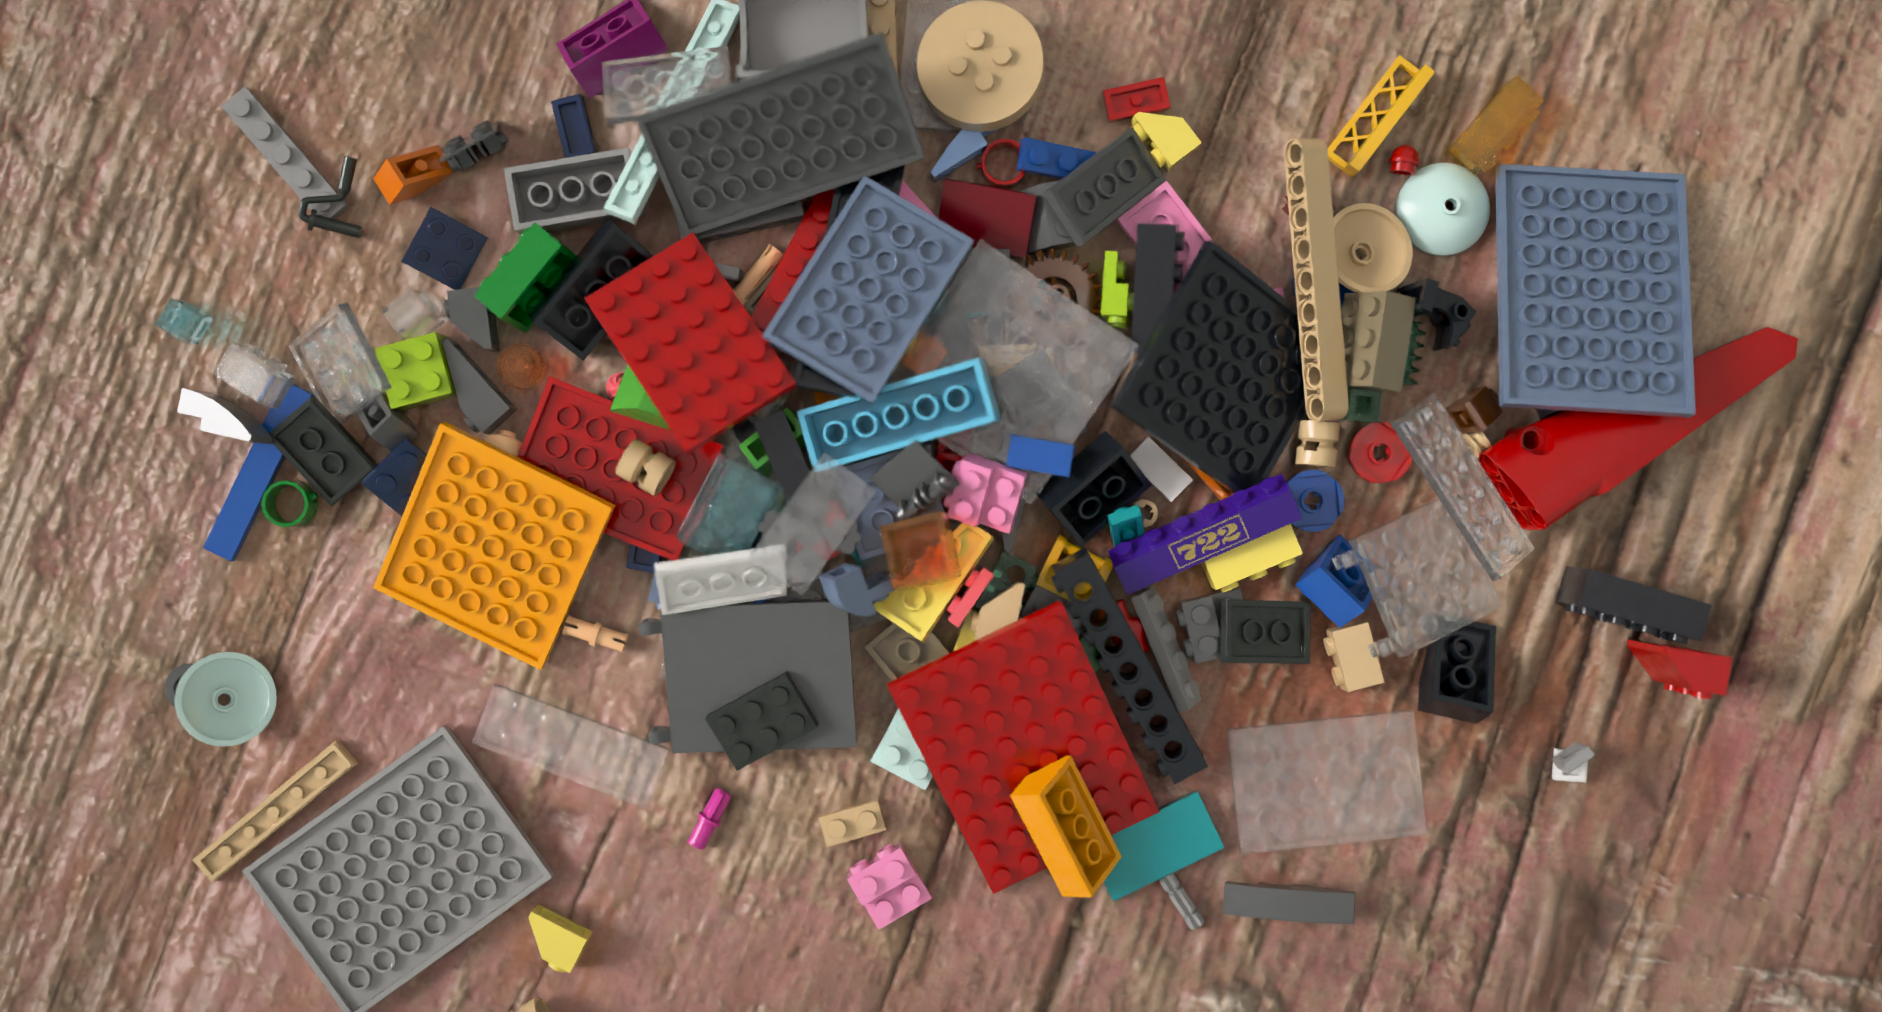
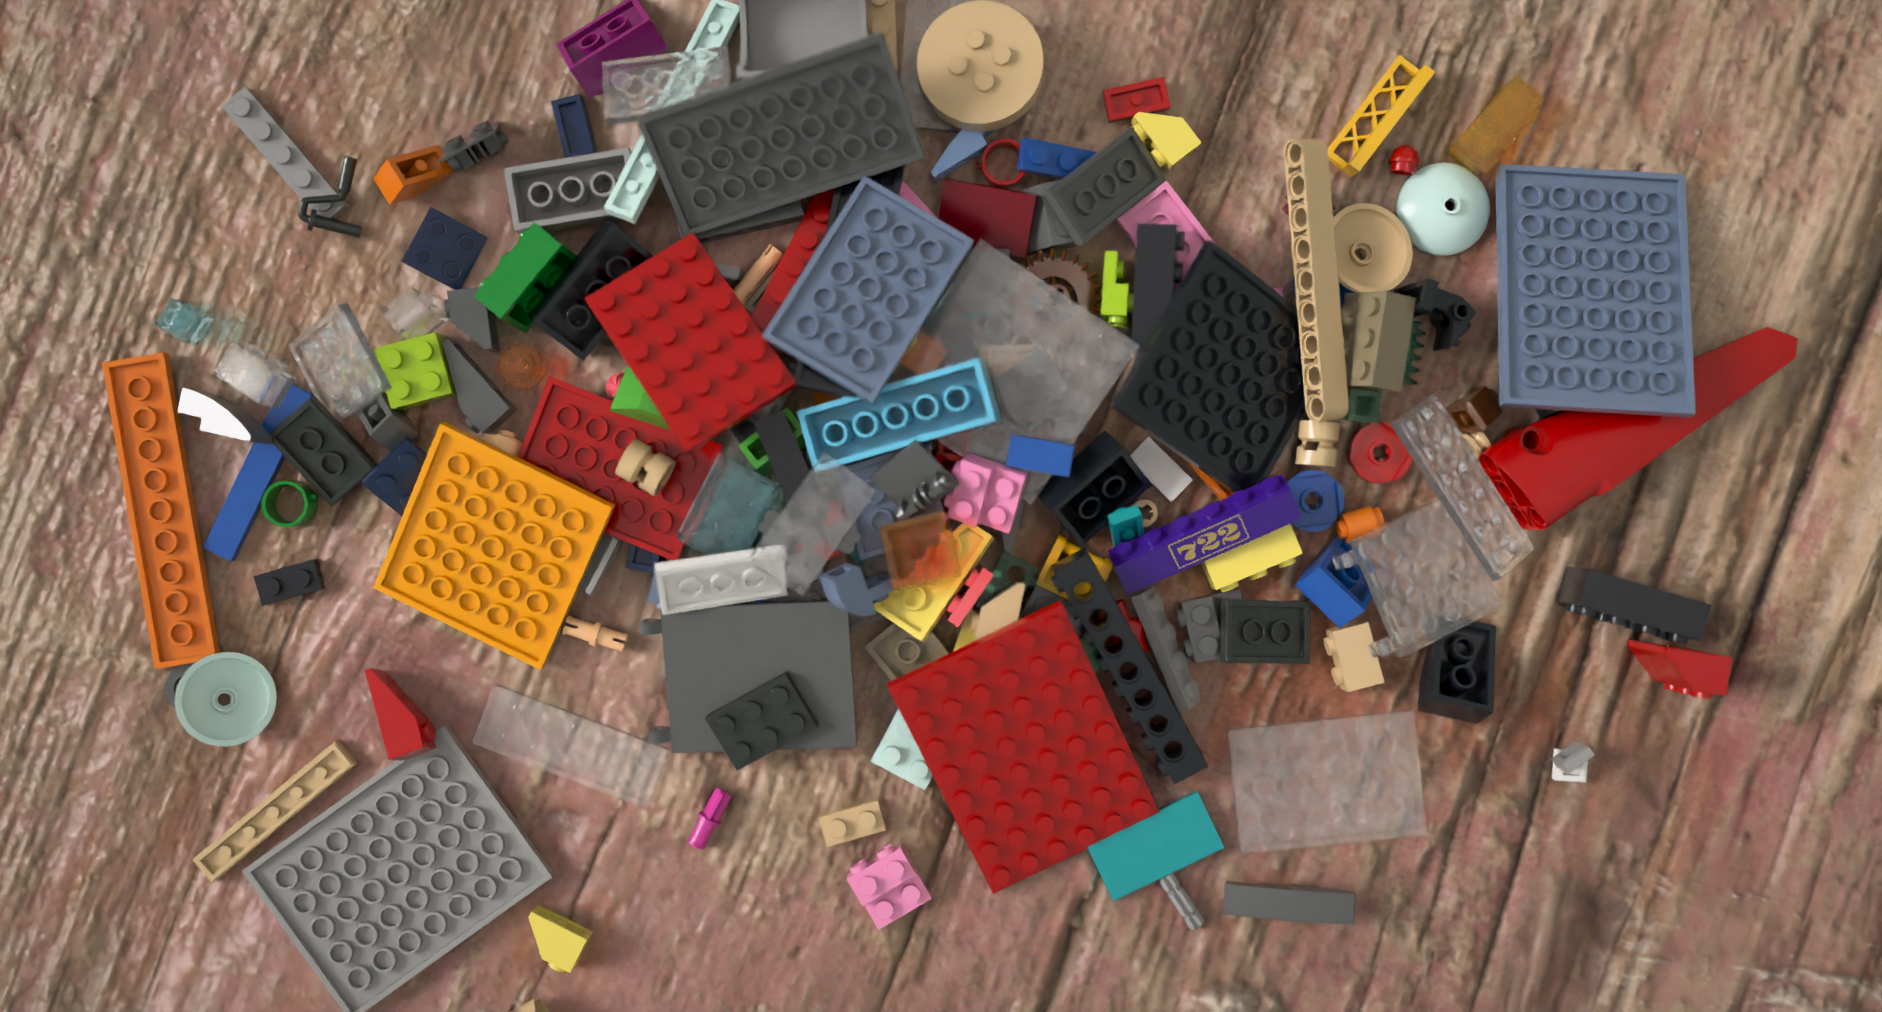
(161, 509): none -> orange plate
(289, 582): none -> black plate
(402, 724): none -> red slope
(601, 563): none -> light grey panel
(1067, 828): light orange slope -> none
(1358, 522): none -> orange brick

